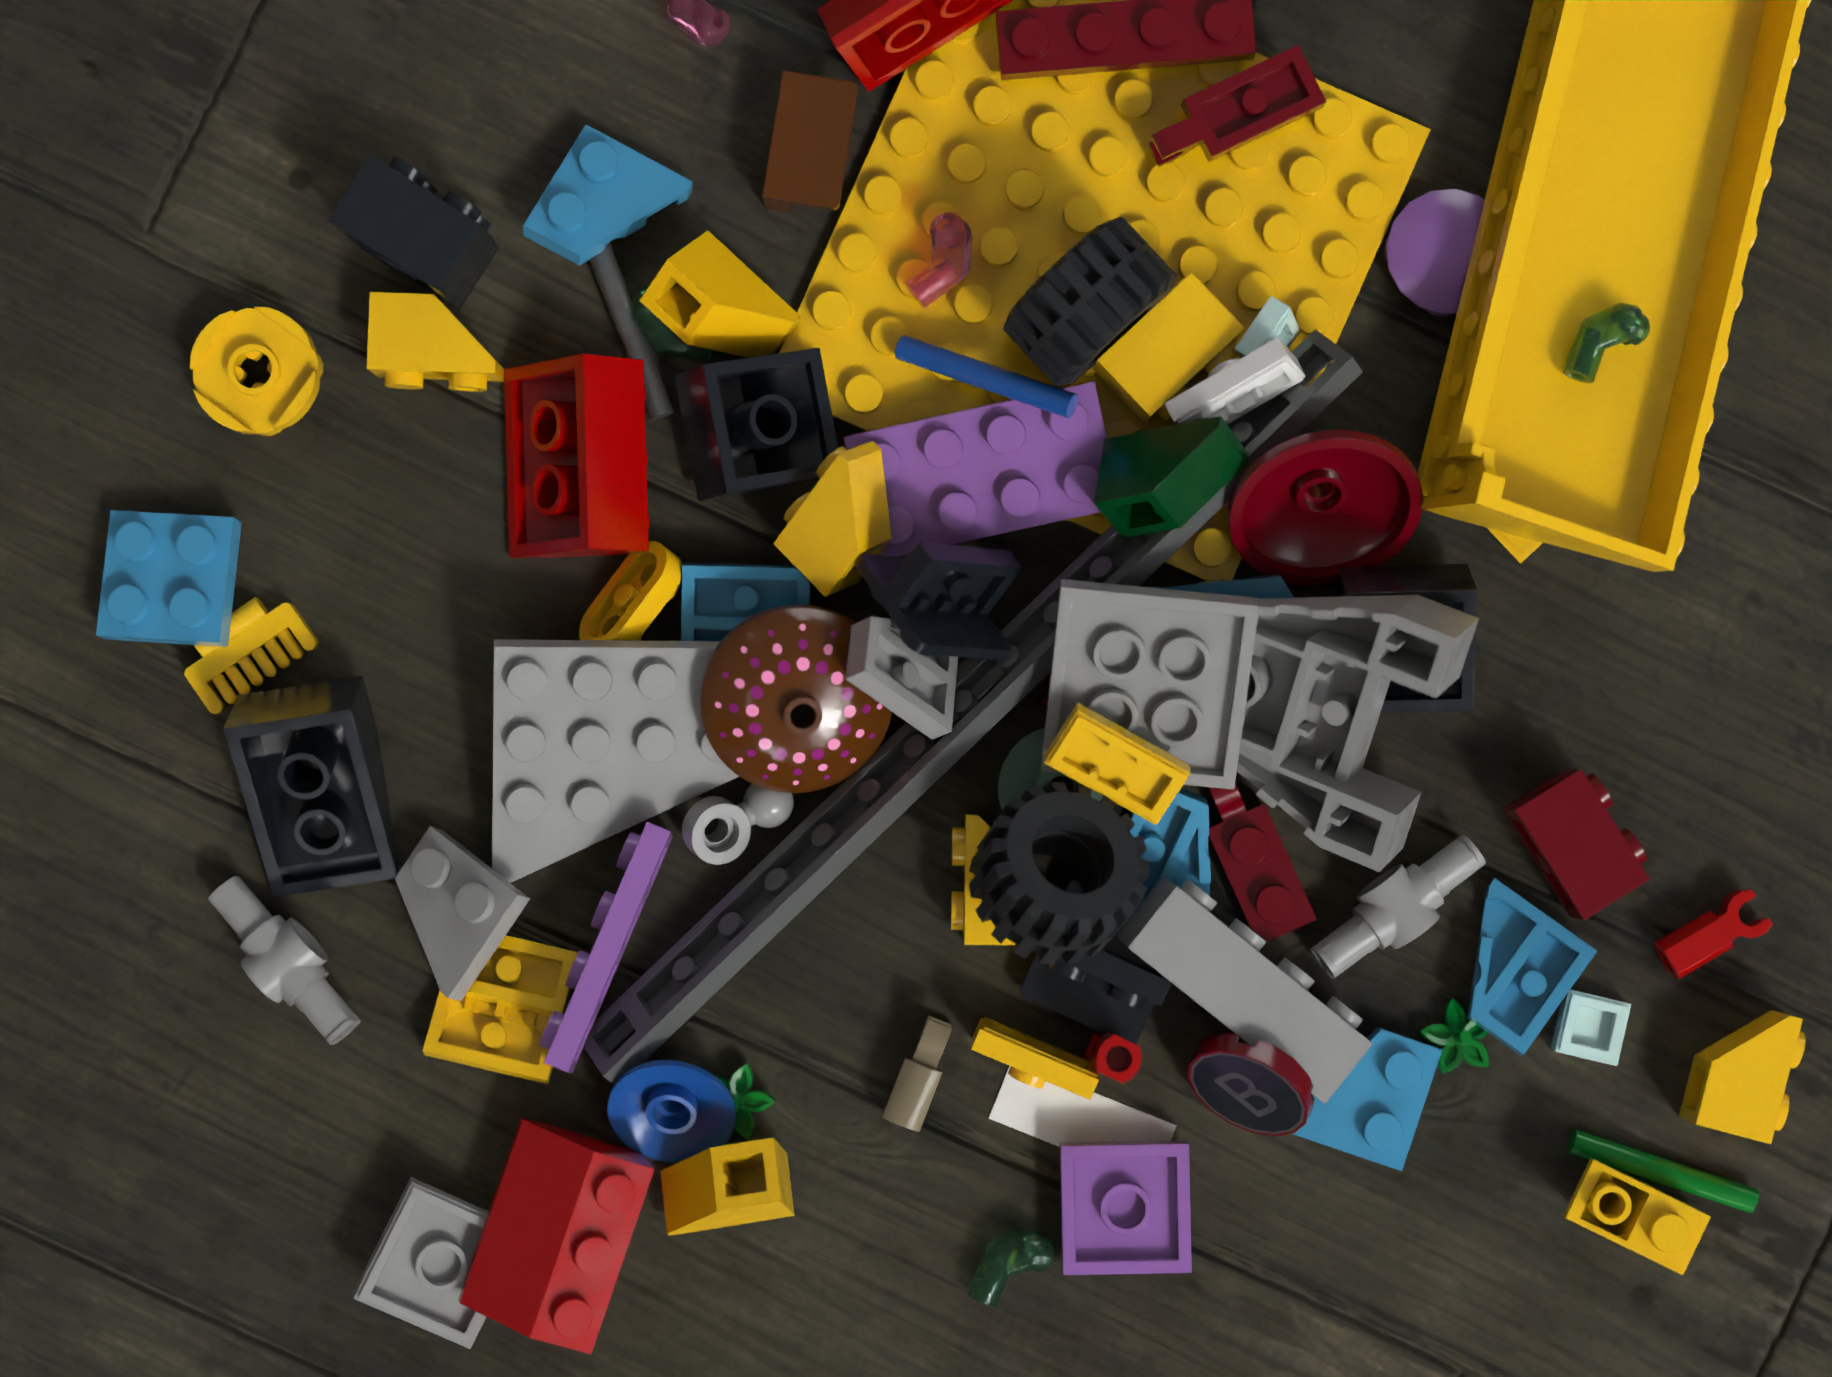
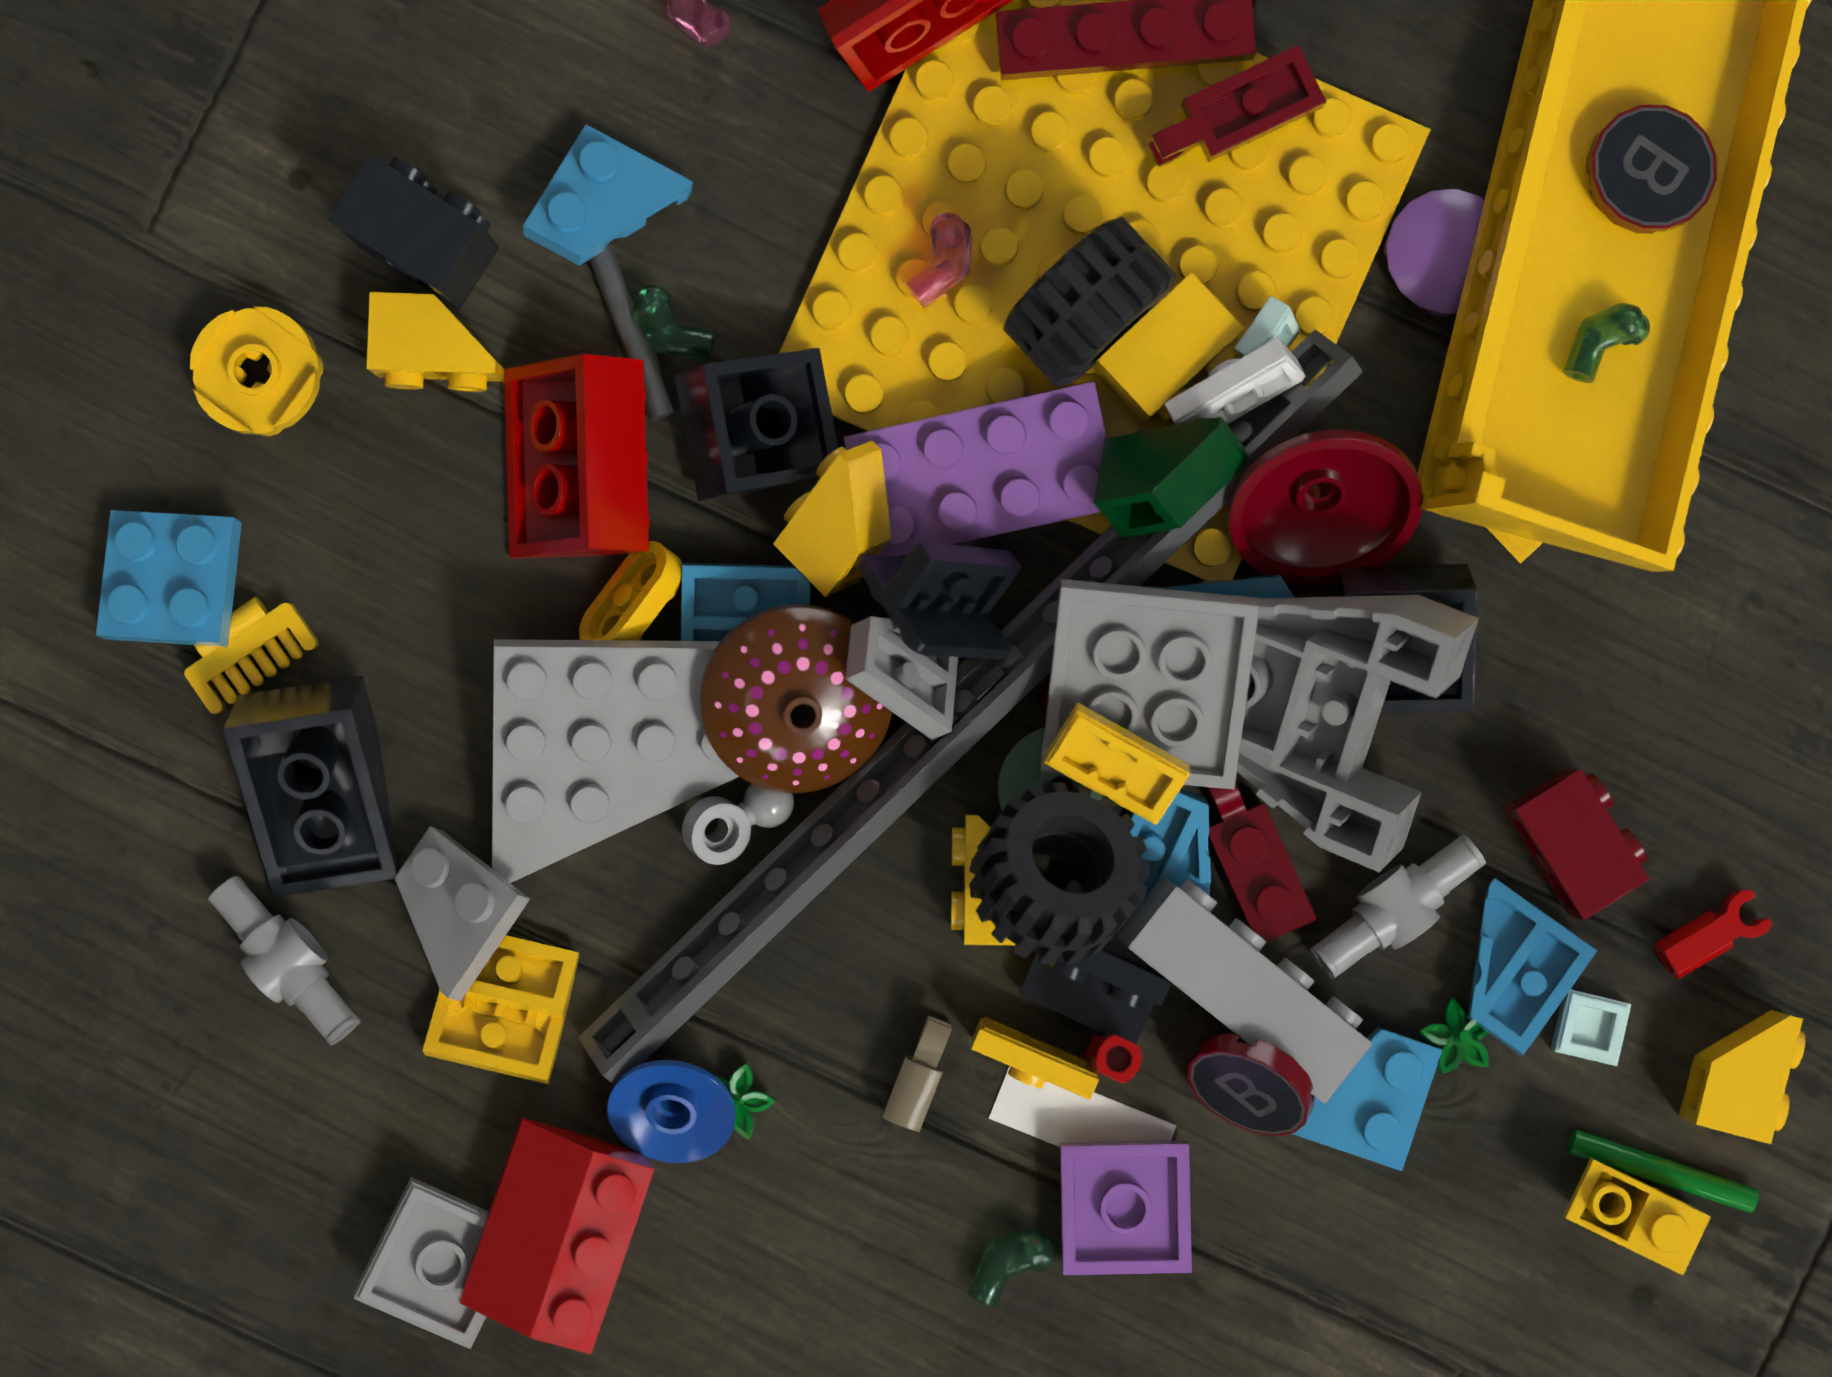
(593, 972): medium lavender plate -> none
(718, 301): yellow slope -> none
(727, 1187): yellow slope -> none
(810, 142): reddish brown panel -> none
(986, 376): blue bar -> none
(1651, 169): none -> black tile

